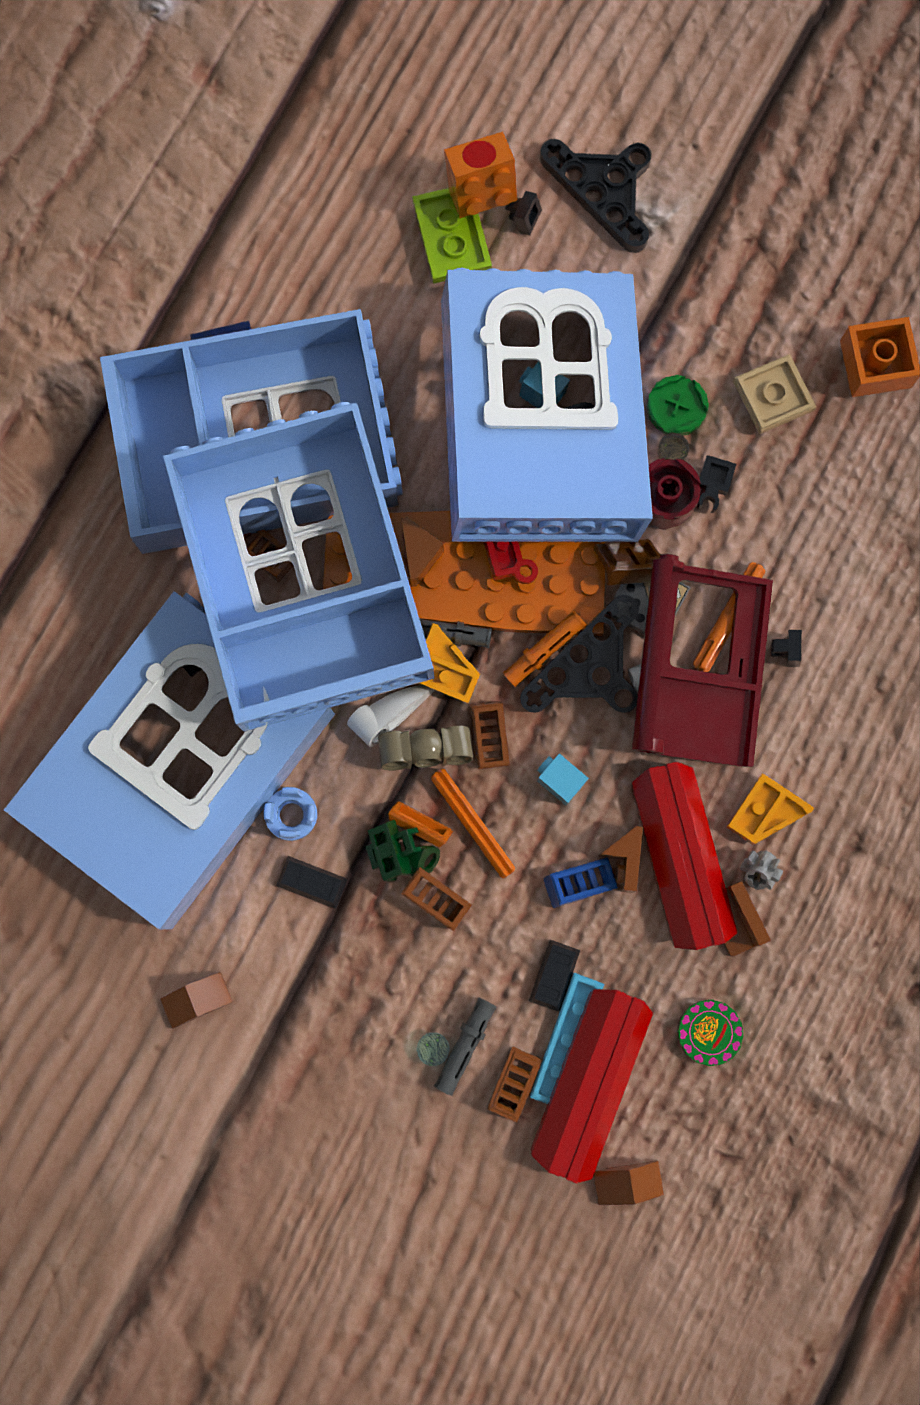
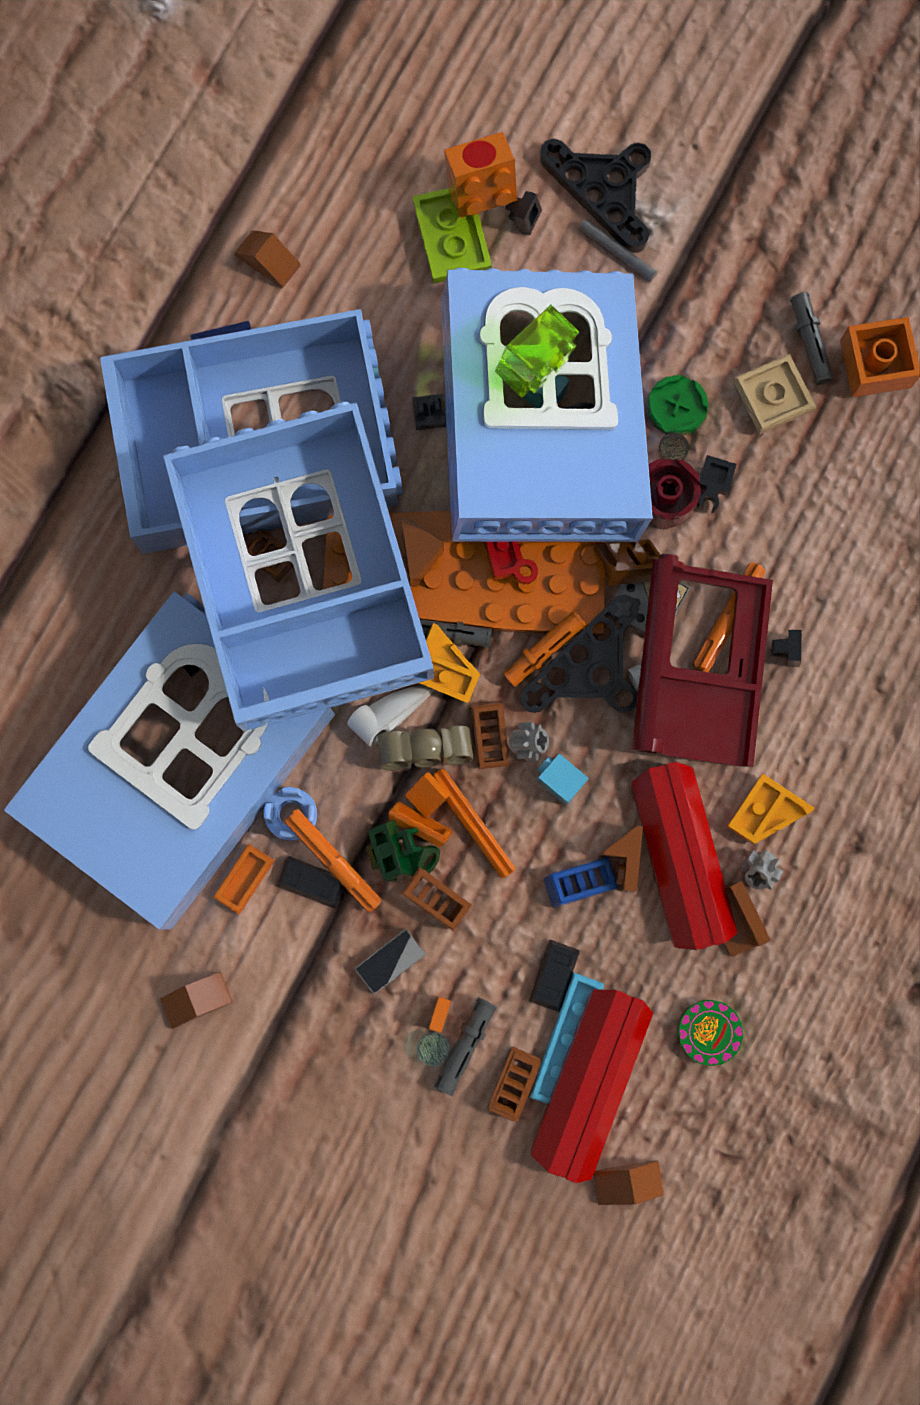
(243, 879): none -> orange tile
(268, 256): none -> dark orange slope
(332, 860): none -> orange axle
(390, 961): none -> black tile
(427, 795): none -> orange tile
(429, 412): none -> black tile
(440, 1014): none -> orange tile
(529, 741): none -> light grey gear
(537, 352): none -> clear neon green piece
(618, 250): none -> flat silver bar
(808, 325): none -> dark grey pin

